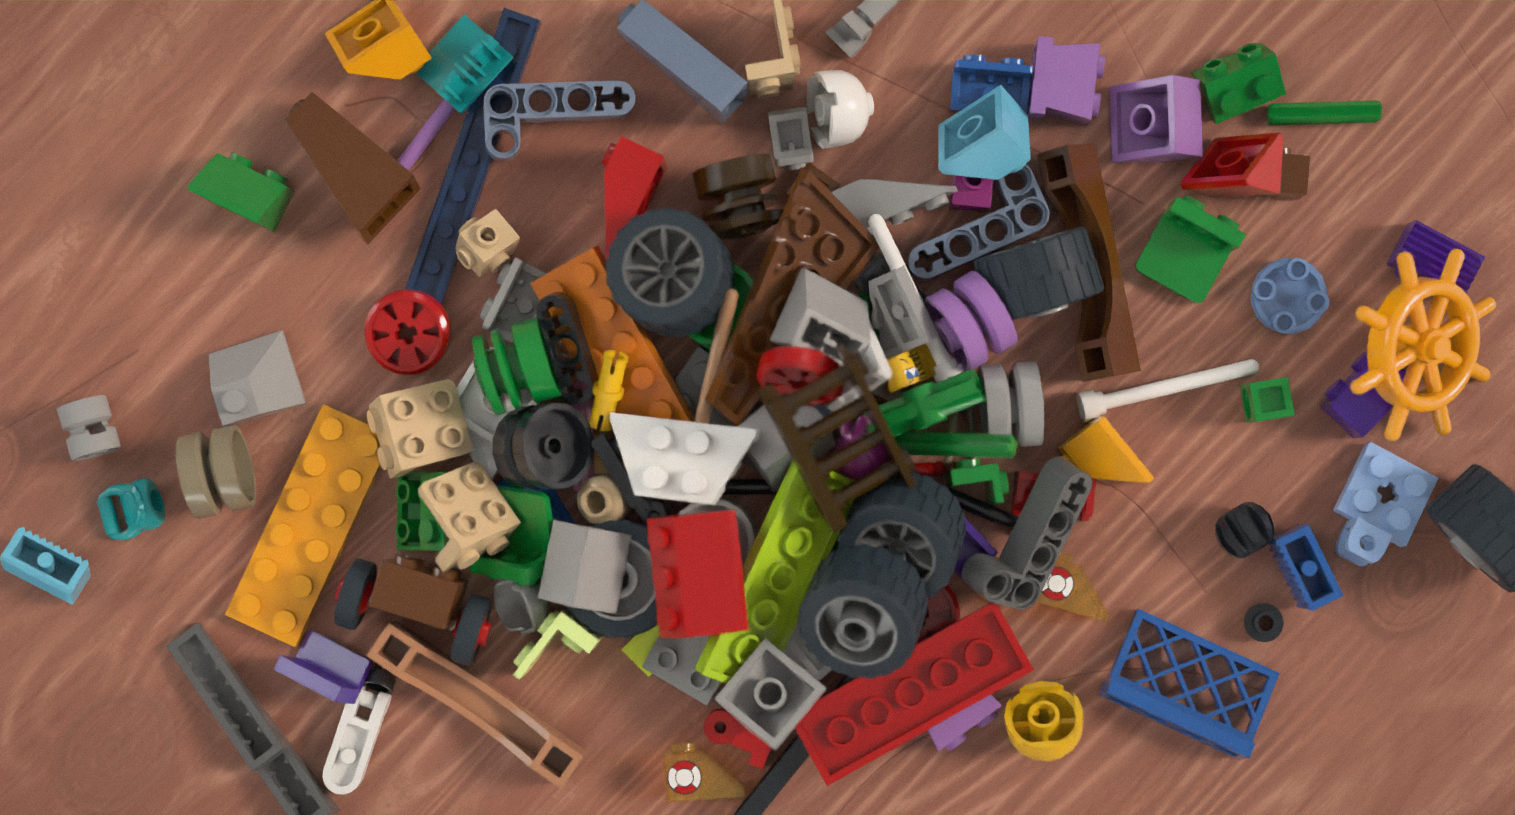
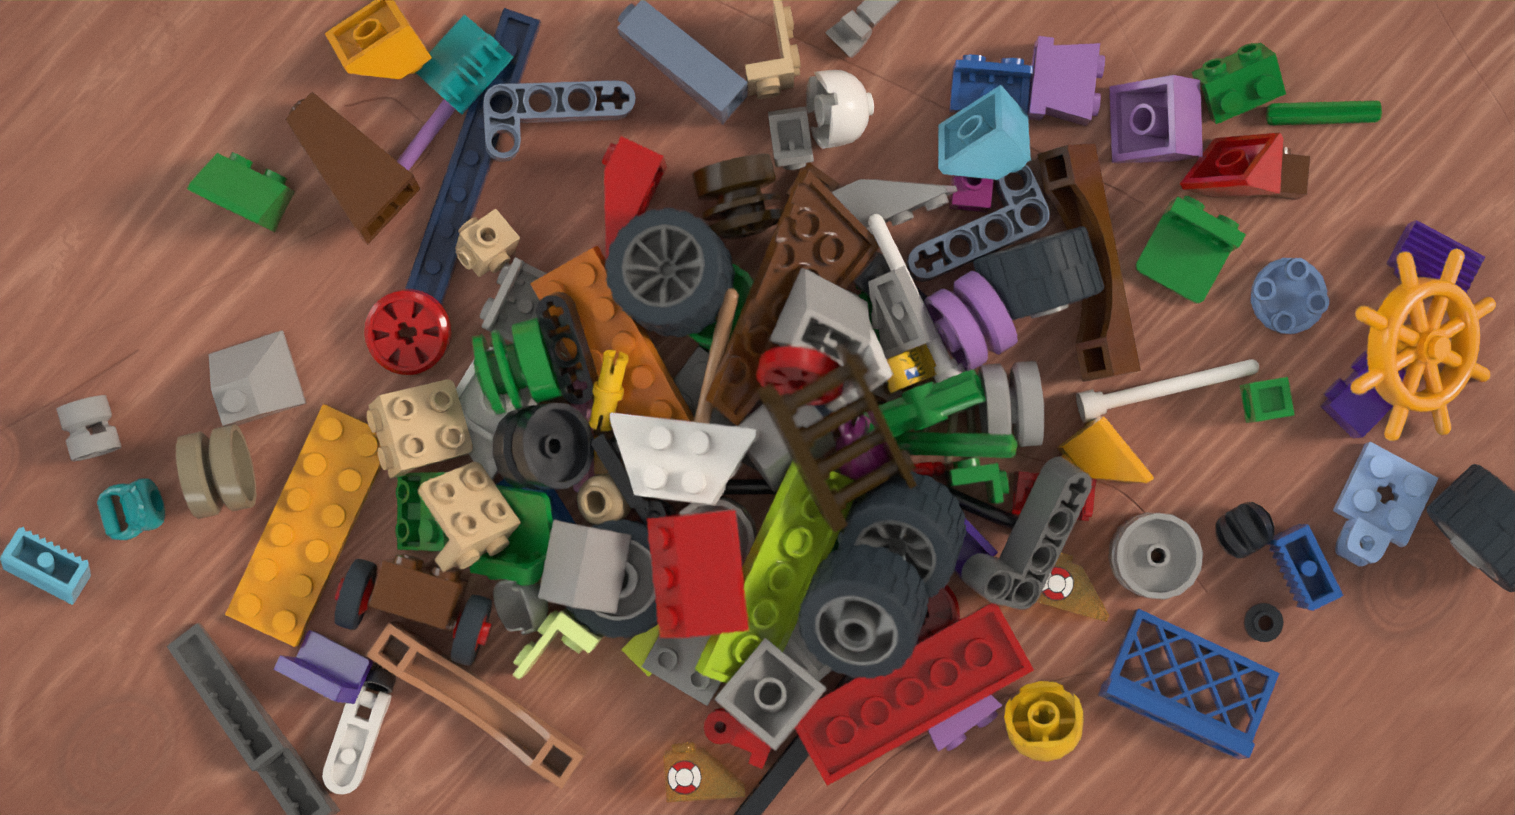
(1172, 538): none -> light grey wheel

